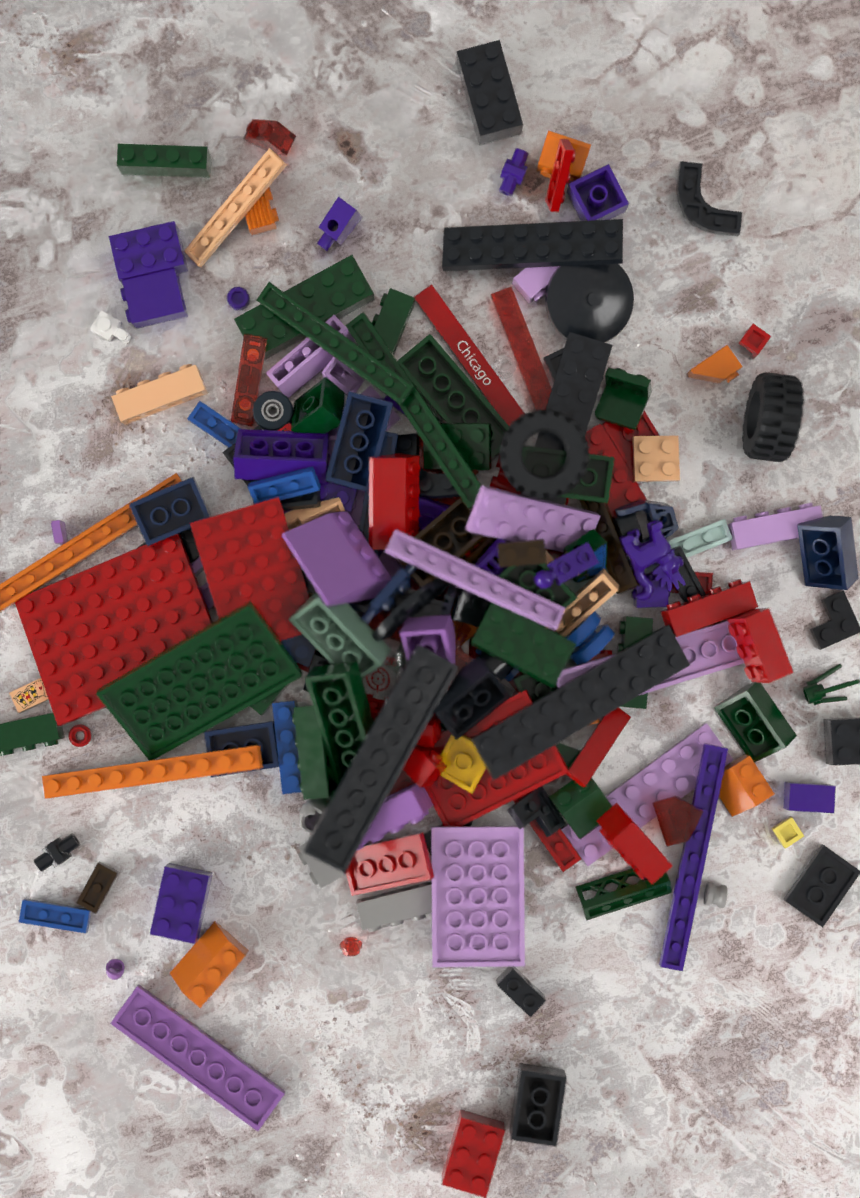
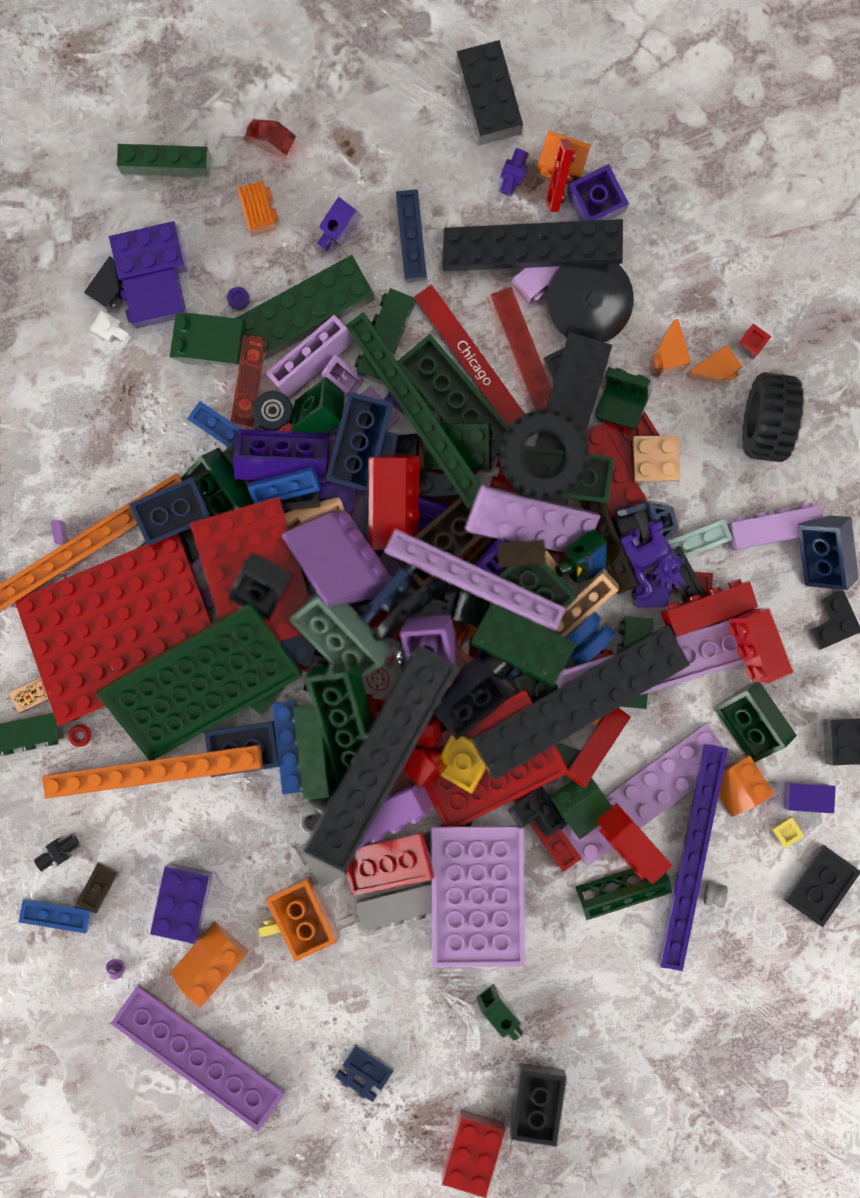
(106, 287): none -> black slope
(159, 394): light nougat brick -> none
(207, 339): none -> dark green slope
(218, 483): none -> dark green slope
(235, 207): light nougat tile -> none
(261, 584): none -> black slope
(269, 927): none -> light yellow plate
(302, 918): none -> orange slope
(335, 343): dark green tile -> none
(351, 946): clear red plate -> none
(367, 1067): none -> dark blue plate
(411, 235): none -> dark blue plate
(499, 1013): none -> dark green torso
(521, 990): black brick -> none
(567, 566): dark purple plate -> none
(671, 352): none -> orange slope
(676, 819): clear red plate -> none
(699, 211): black plate -> none
(814, 693): dark green plant -> none

